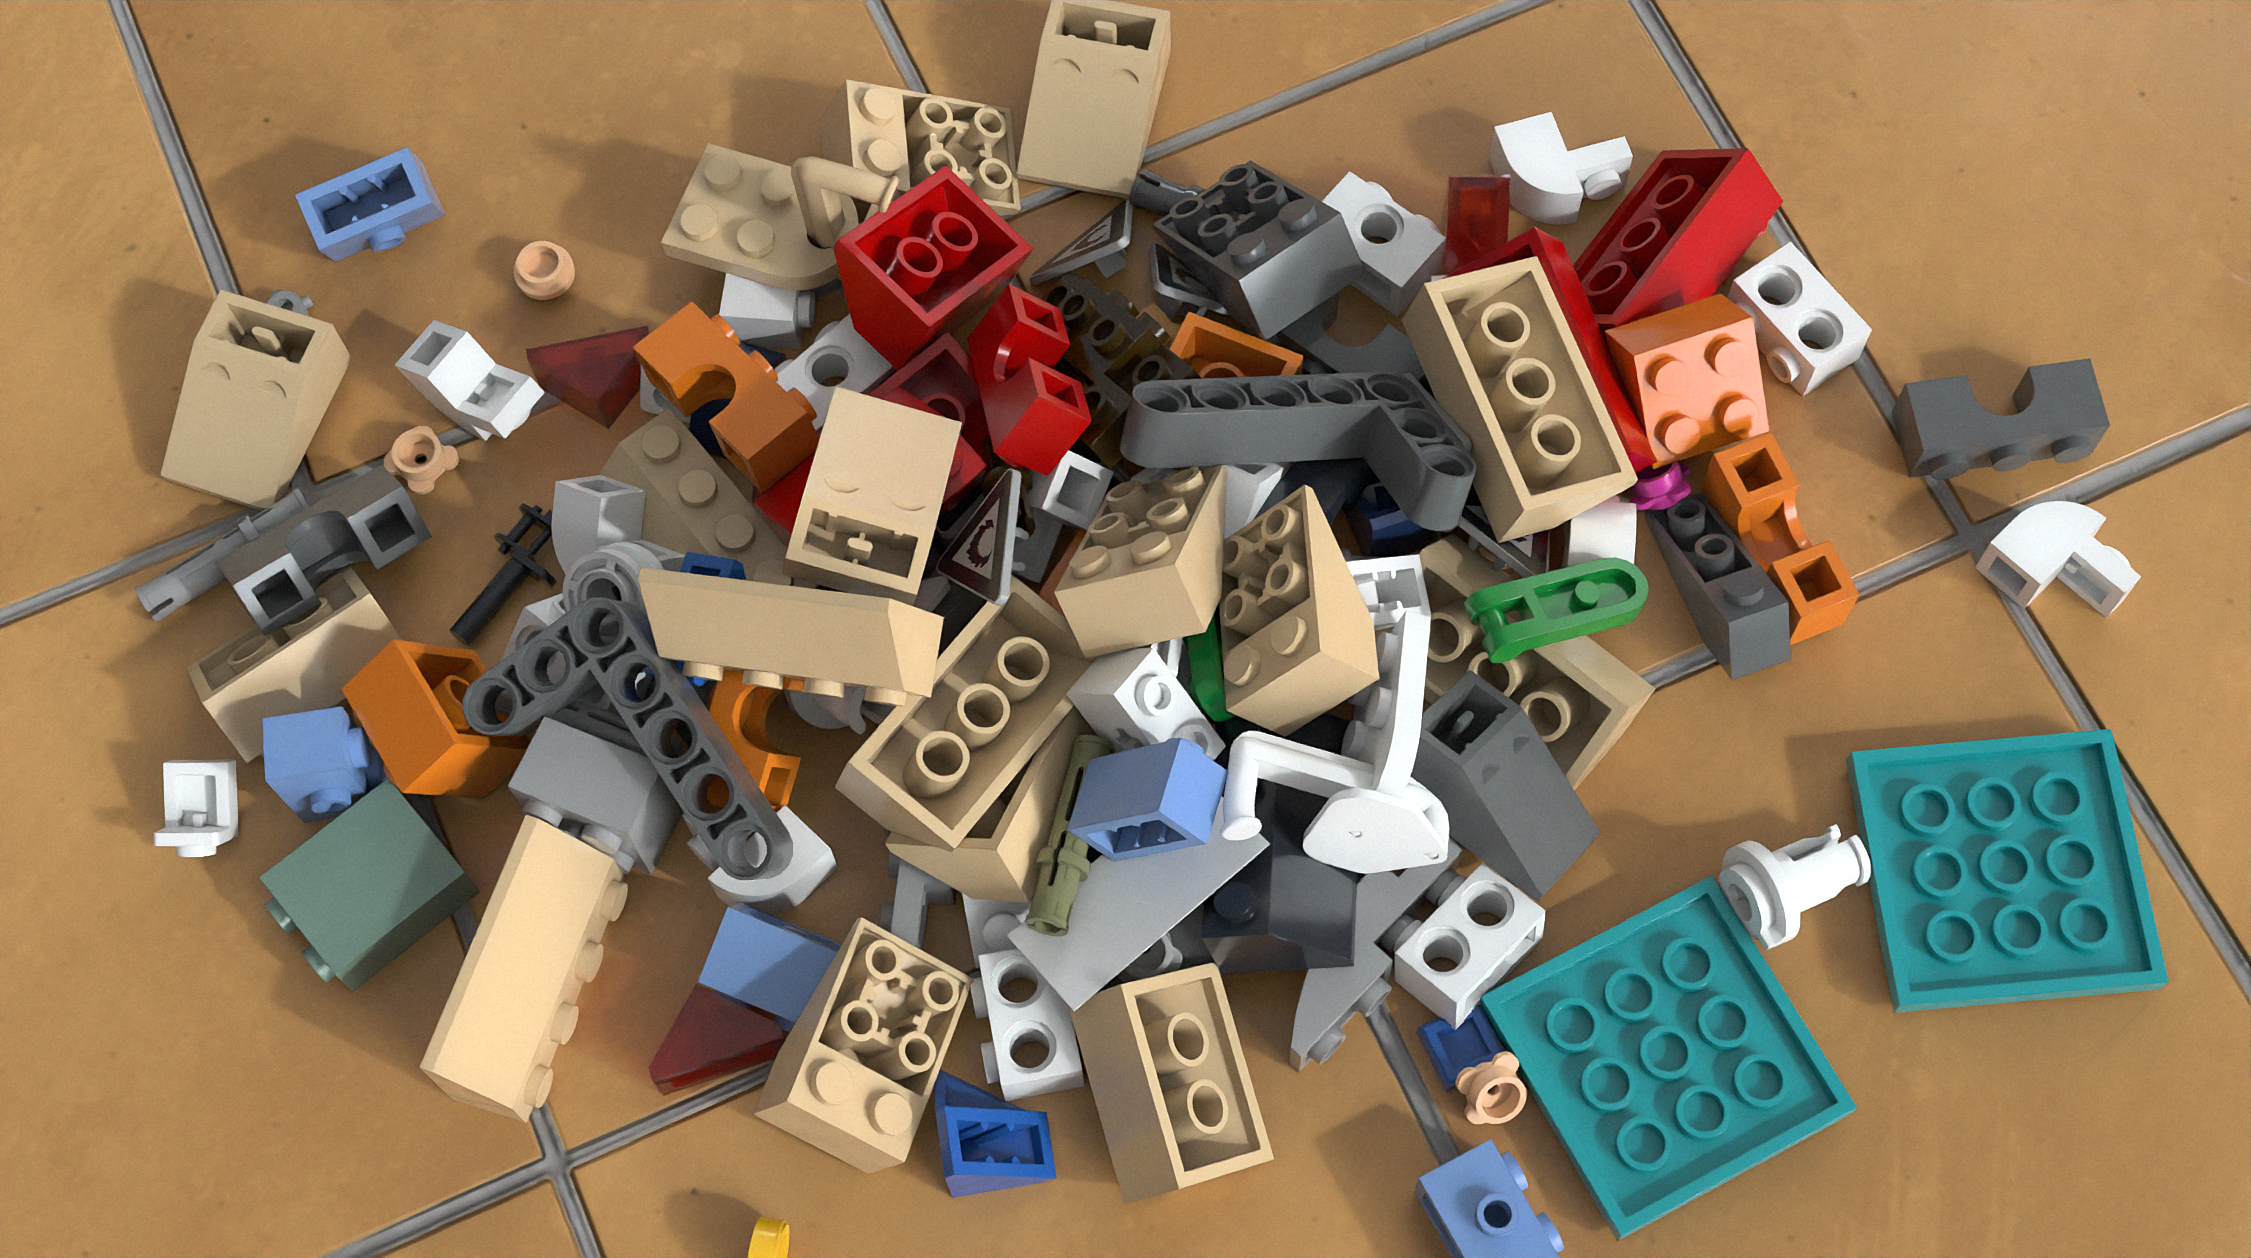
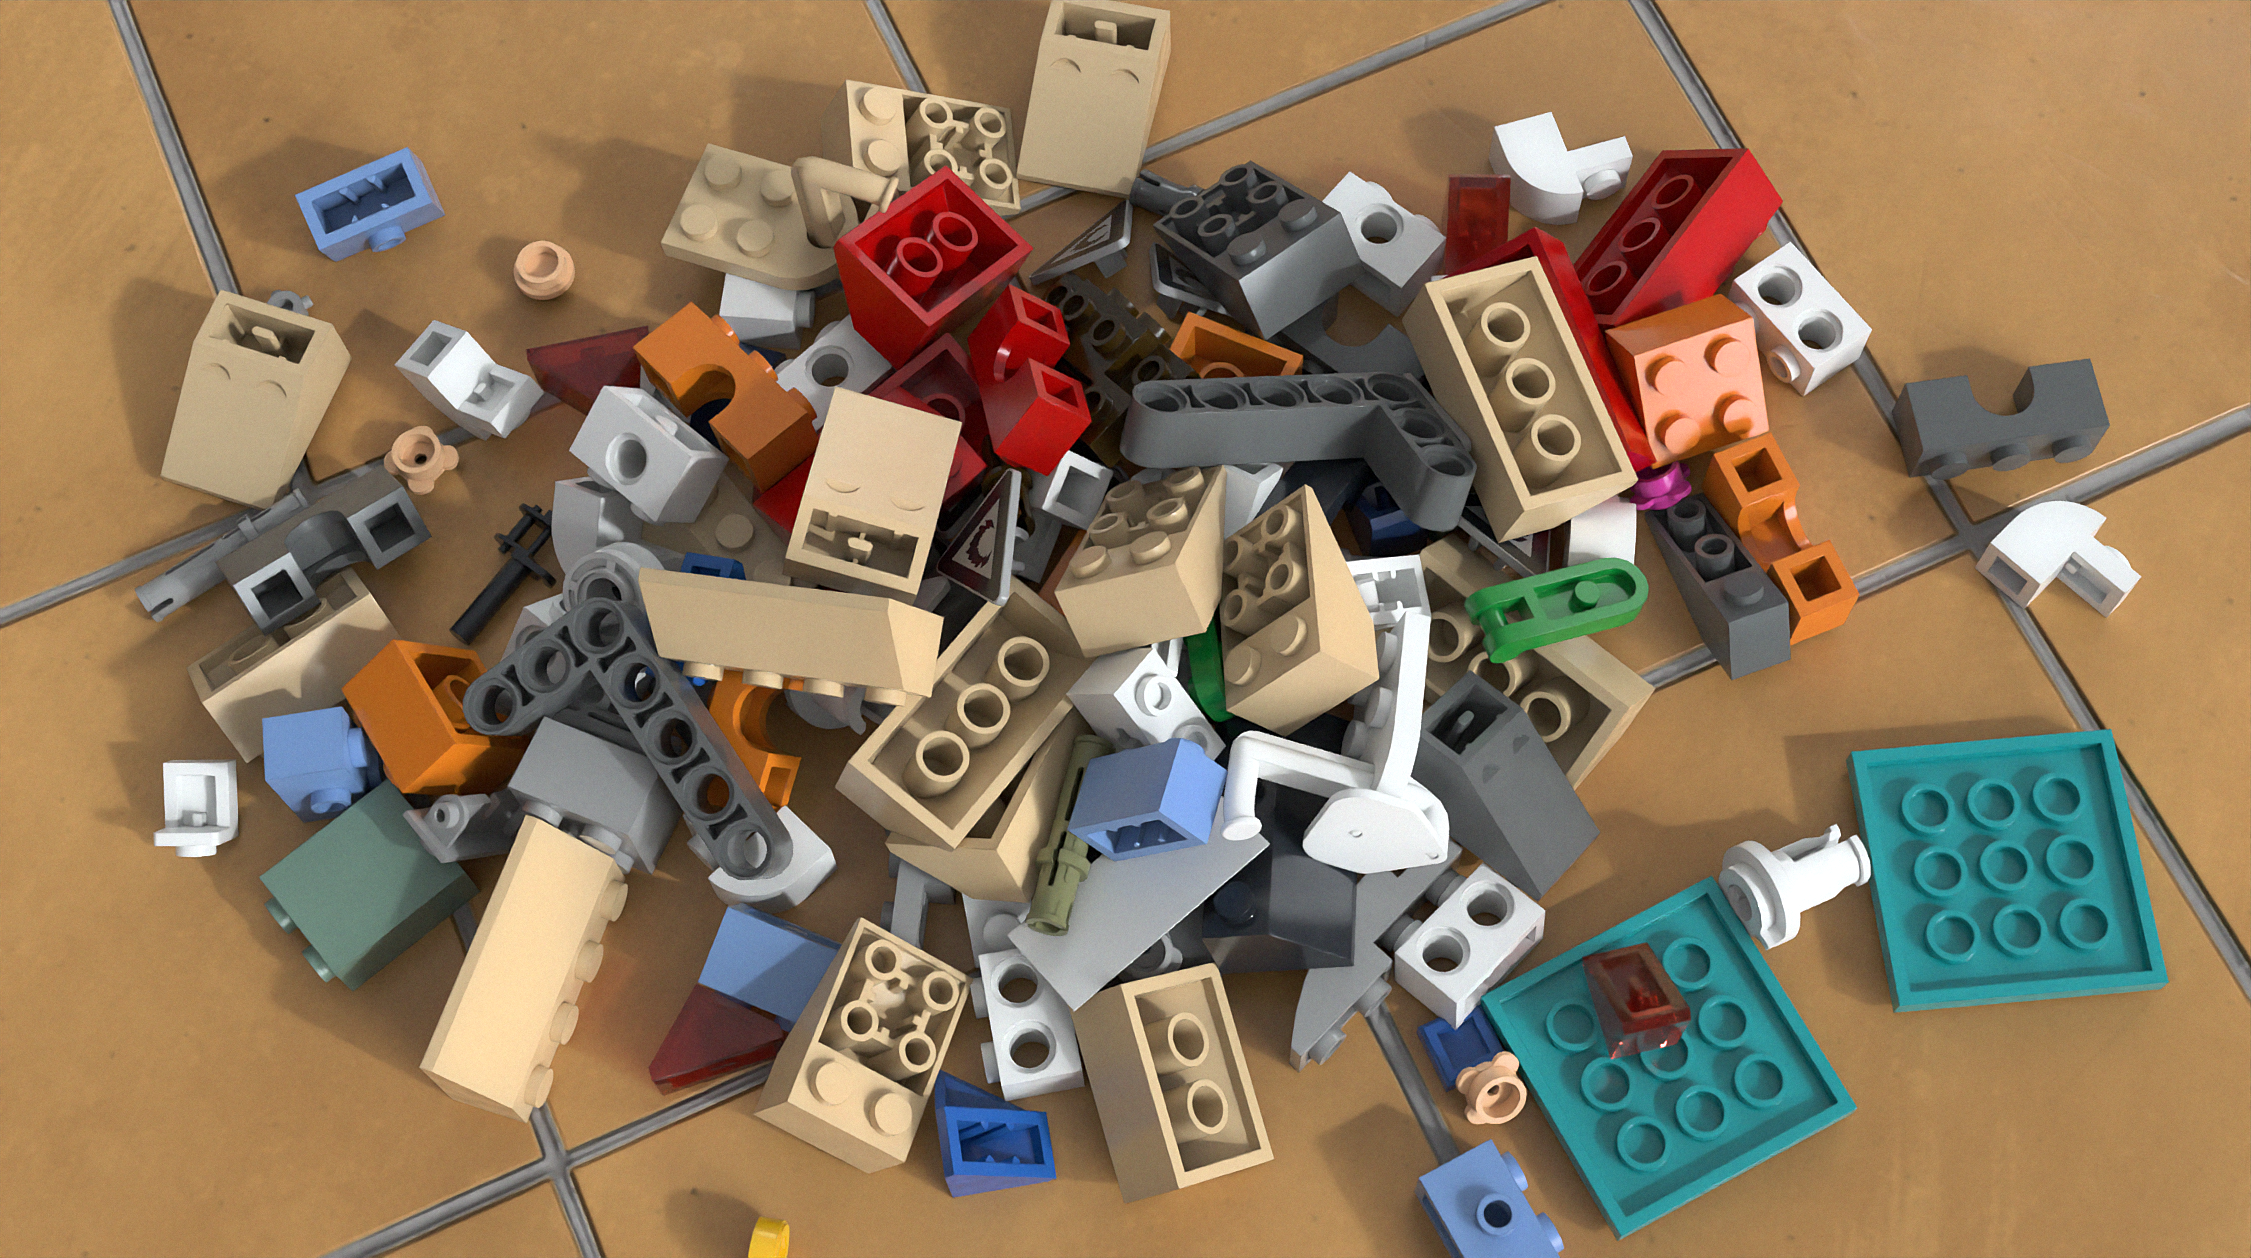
(468, 825): none -> light grey hinge
(648, 456): none -> white brick
(1635, 1000): none -> clear red slope

